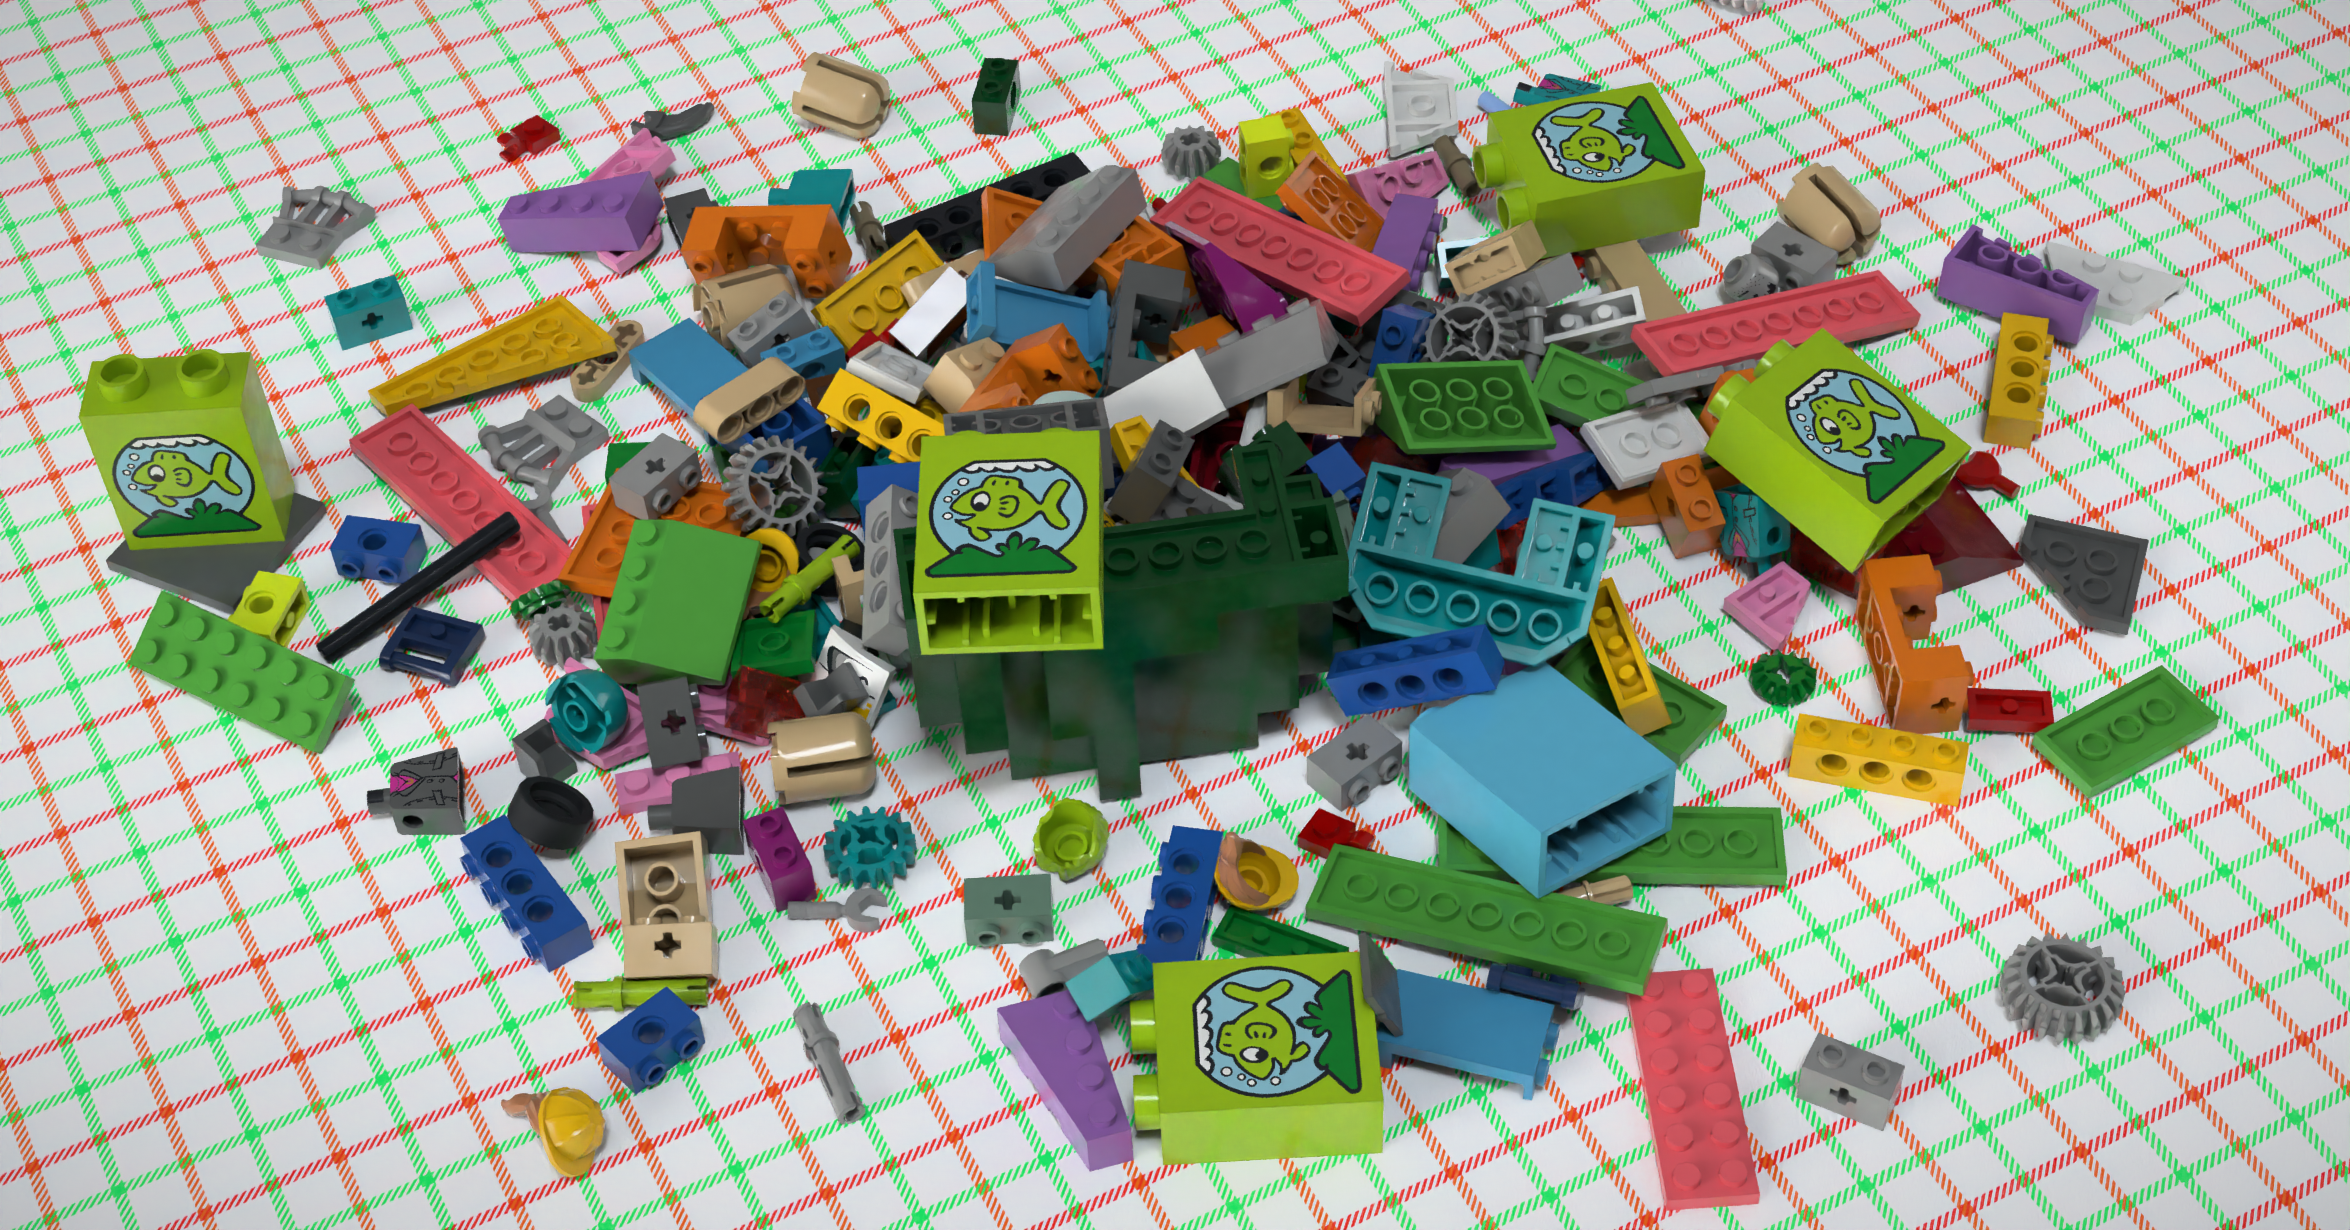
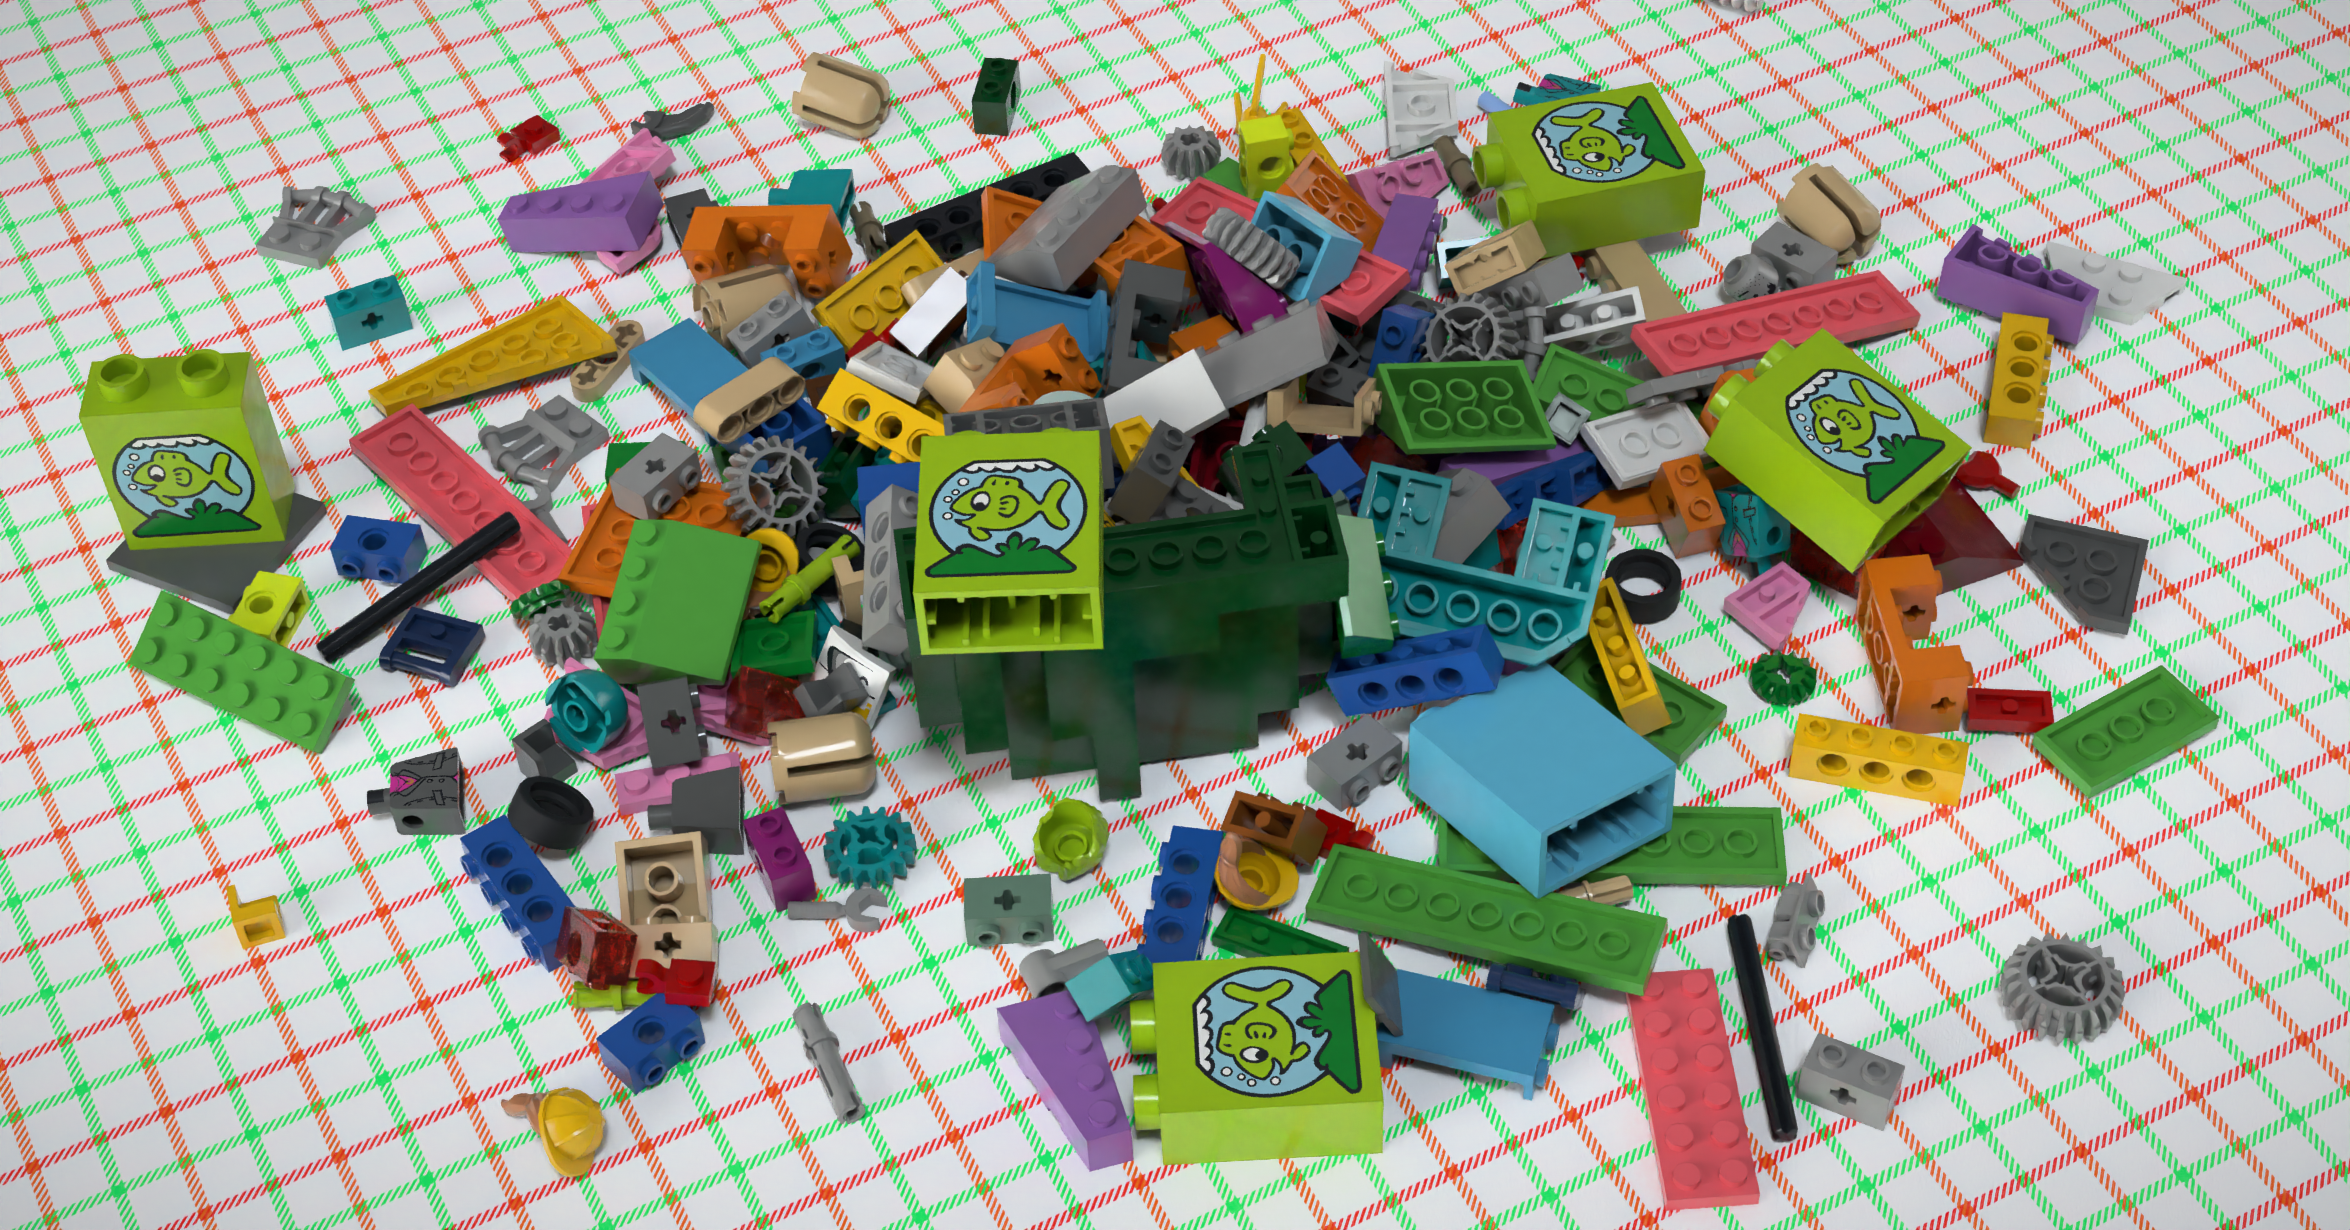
(256, 920): none -> yellow panel
(595, 947): none -> clear red brick
(683, 983): none -> red plate
(1251, 248): none -> light grey gear
(1254, 111): none -> yellow plant
(1276, 825): none -> dark orange brick
(1322, 247): none -> medium azure slope
(1364, 616): none -> slope
(1566, 418): none -> tile
(1653, 565): none -> black tyre
(1762, 1028): none -> black axle
(1802, 908): none -> light grey hinge

